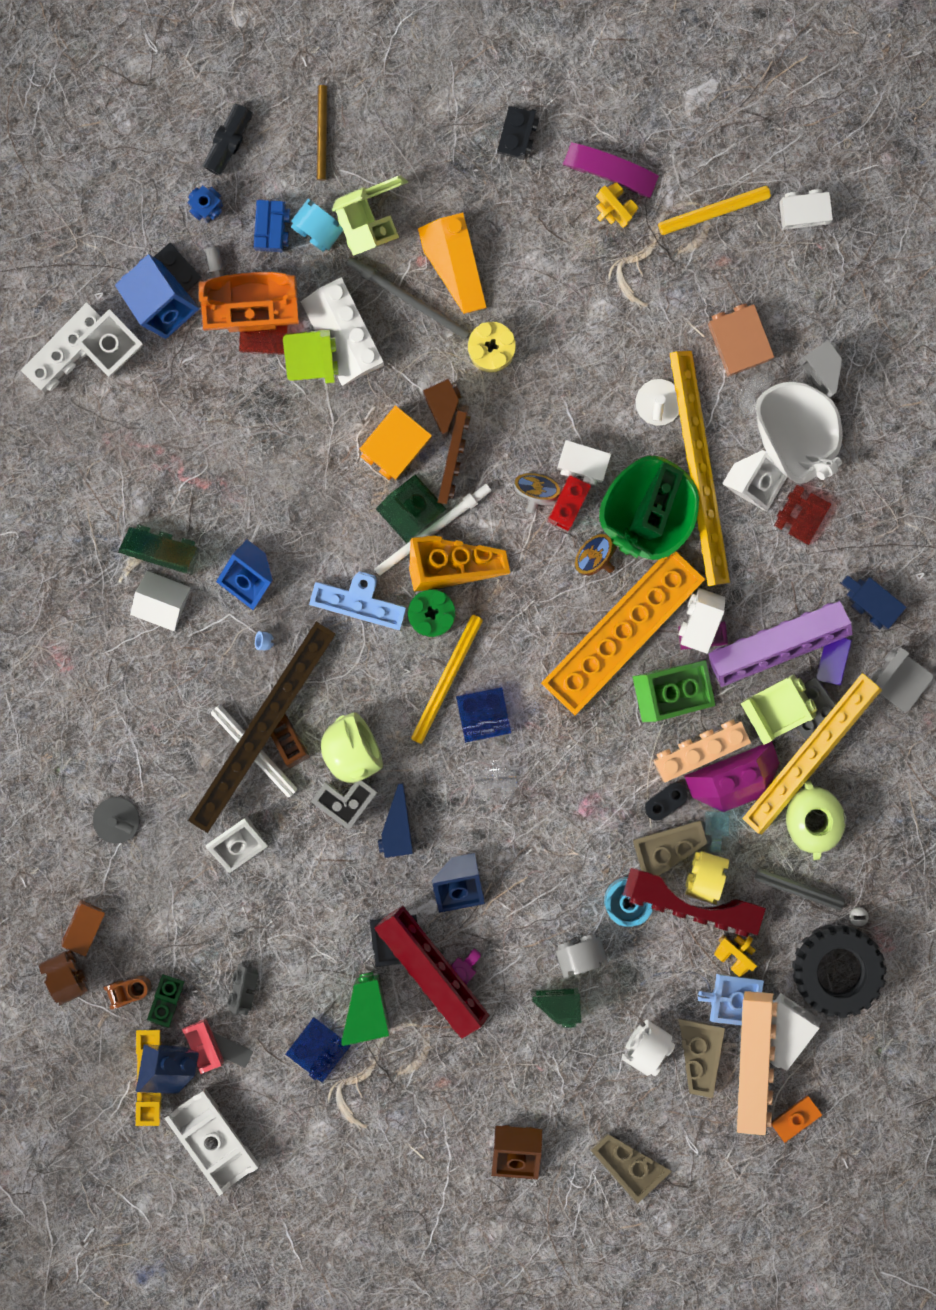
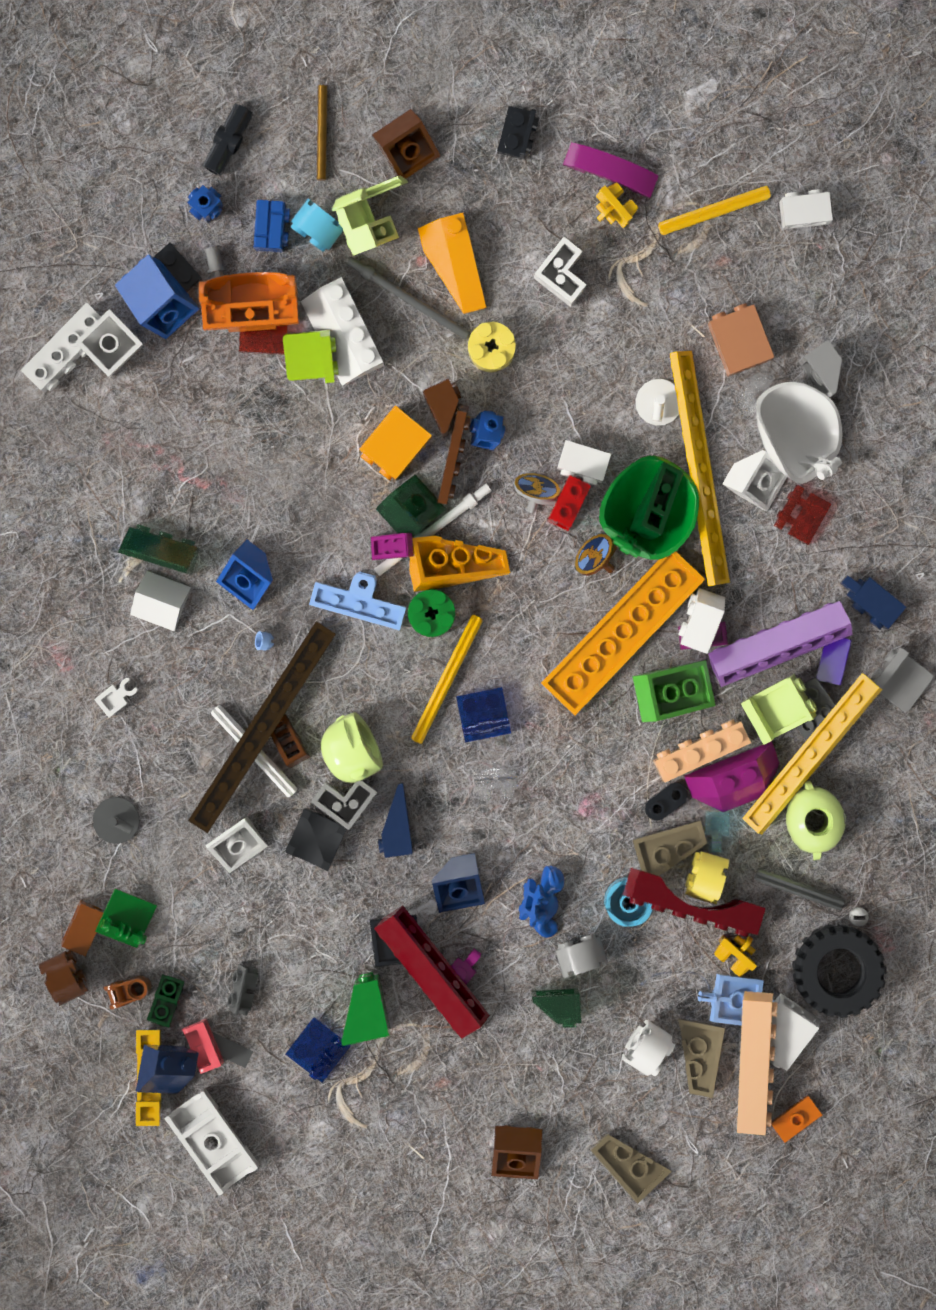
(114, 699): none -> white plate
(126, 918): none -> green hinge
(316, 839): none -> black brick
(392, 546): none -> magenta plate
(406, 144): none -> reddish brown slope
(487, 430): none -> blue brick
(541, 902): none -> blue animal
(556, 273): none -> white brick

